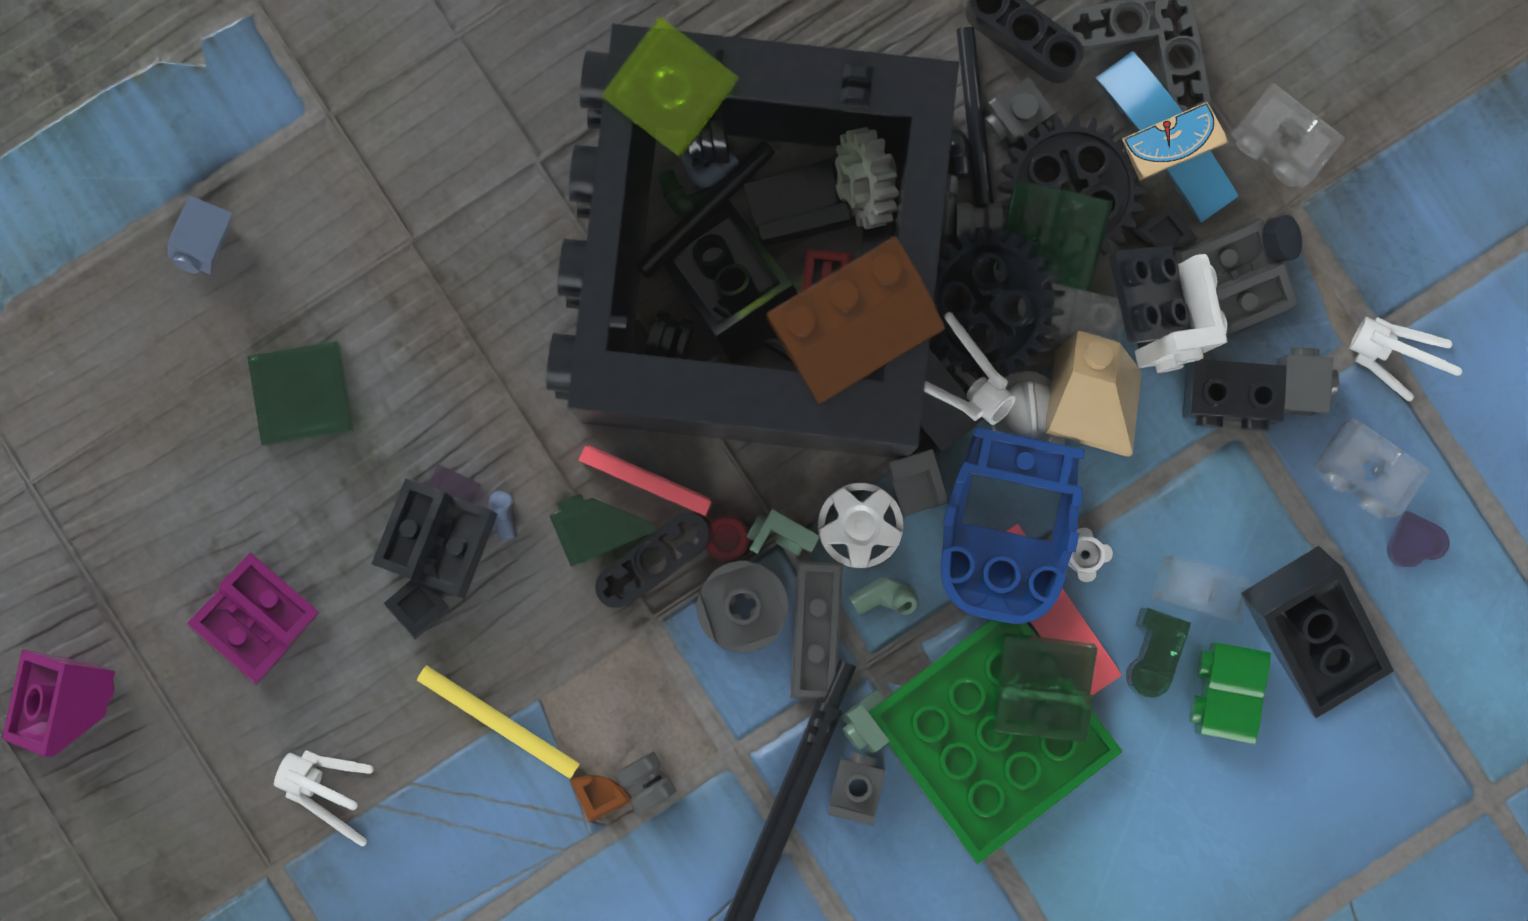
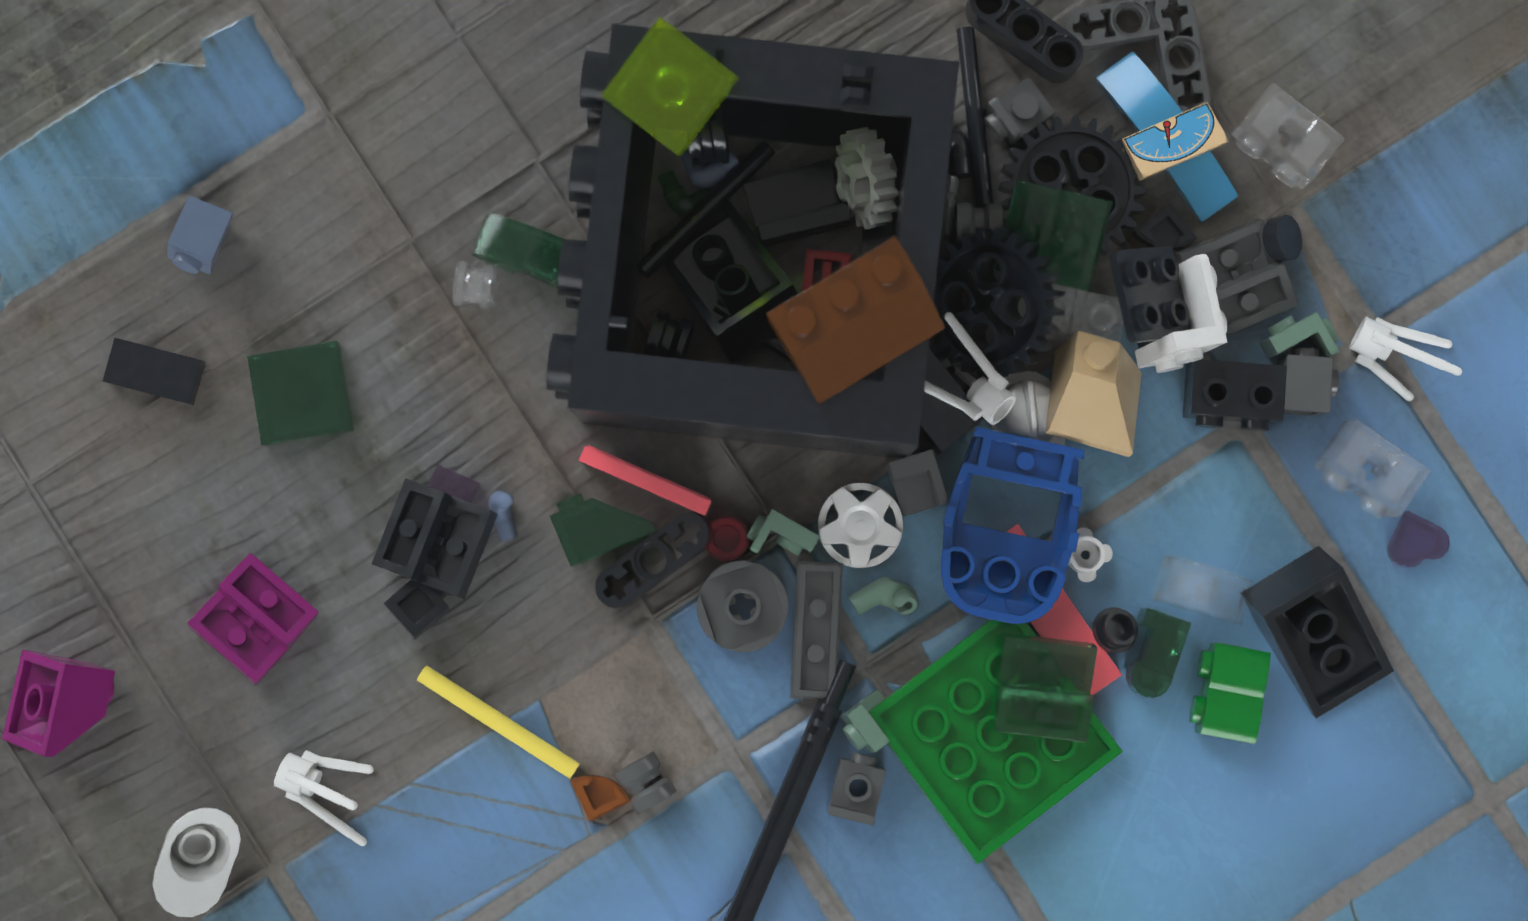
(154, 371): none -> black tile
(196, 862): none -> white piece
(474, 285): none -> clear wheel
(519, 248): none -> clear green slope
(1115, 630): none -> black plate
(1288, 333): none -> sand green bracket

